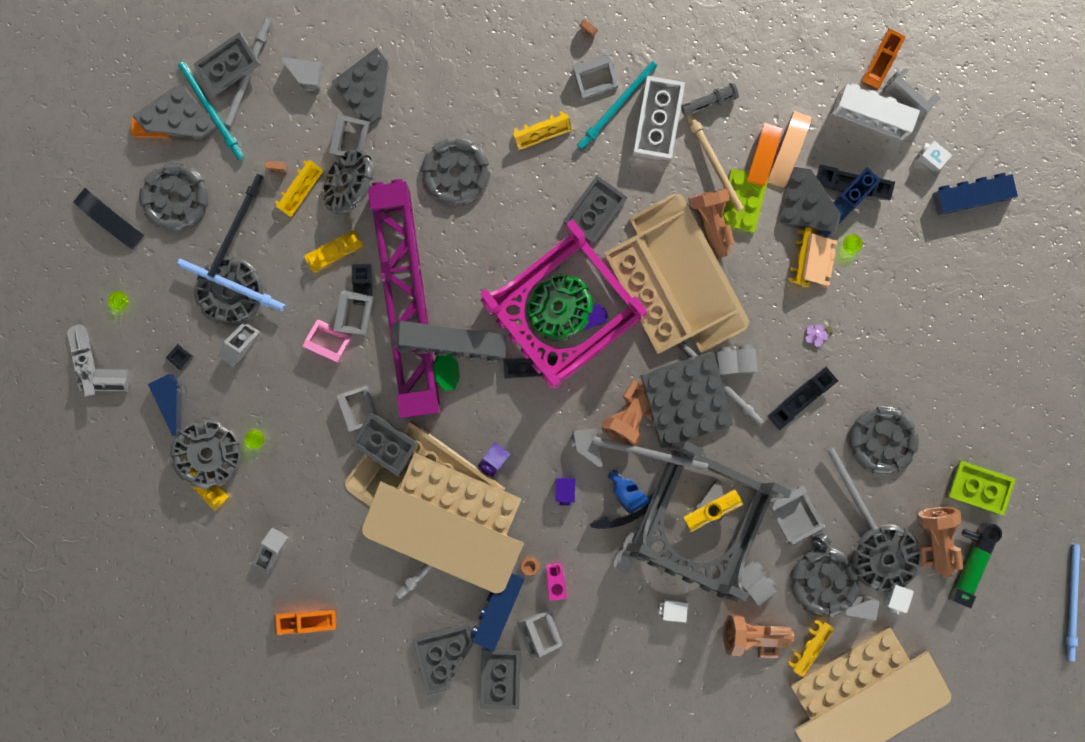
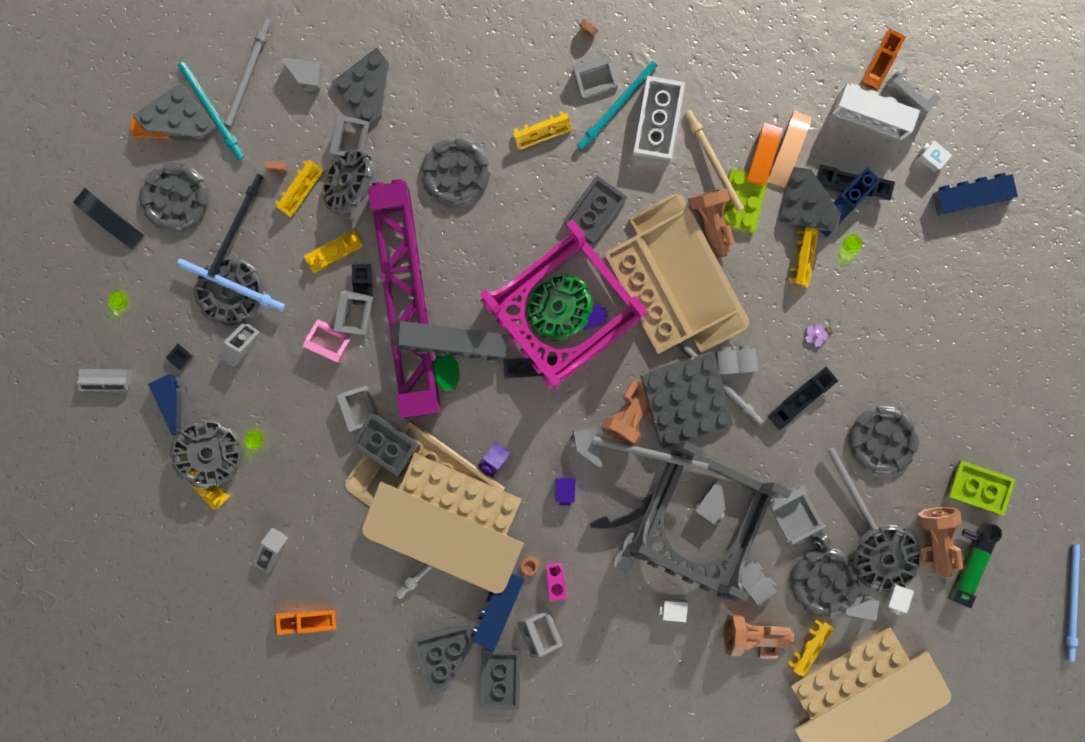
(80, 349): light grey piece -> none
(227, 64): dark grey plate -> none
(630, 501): blue piece -> none
(718, 97): dark grey pin -> none
(724, 505): yellow piece -> none
(819, 259): light nougat piece -> none

